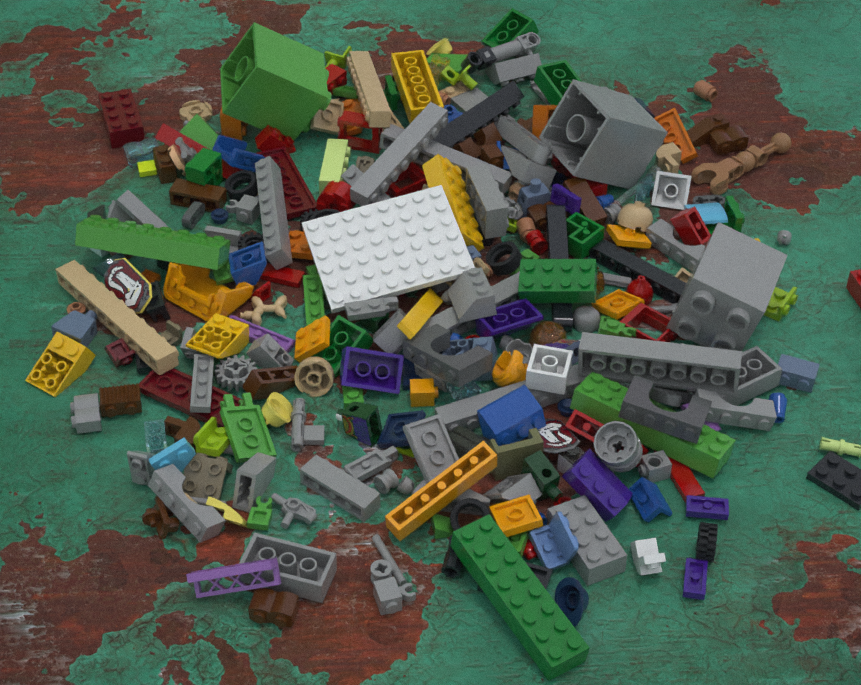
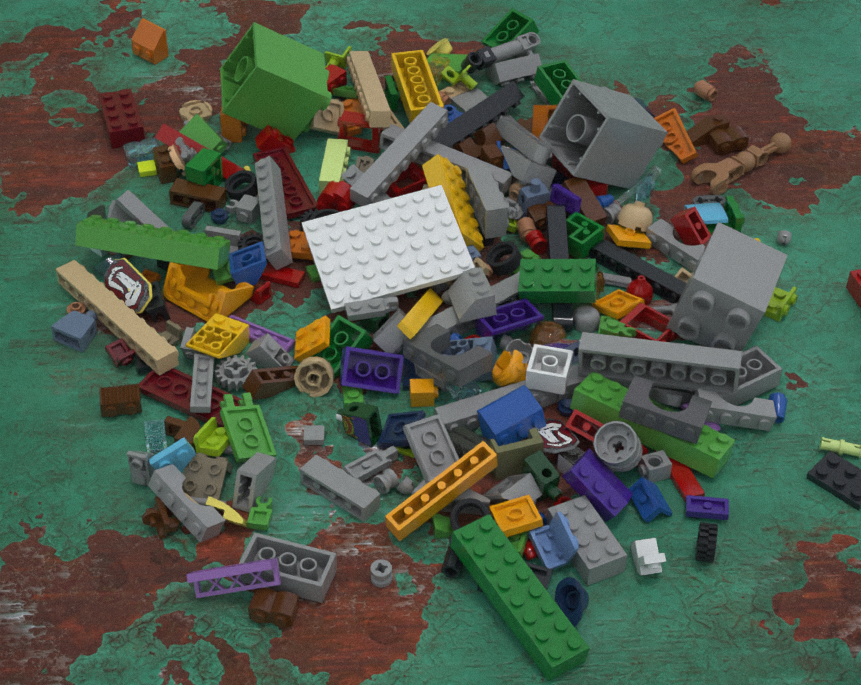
(60, 365): yellow slope -> none
(86, 412): light grey brick -> none
(150, 42): none -> orange slope
(234, 153): blue panel -> none
(259, 308): tan piece -> none
(277, 410): light yellow piece -> none
(294, 509): light grey piece -> none
(298, 418): light grey pin -> none
(313, 298): bright green plate -> none
(387, 556): light grey bar -> none
(390, 596): light grey brick -> none
(668, 158): tan brick -> none
(671, 190): white slope -> none
(695, 579): dark purple plate -> none
(798, 373): sand blue brick -> none

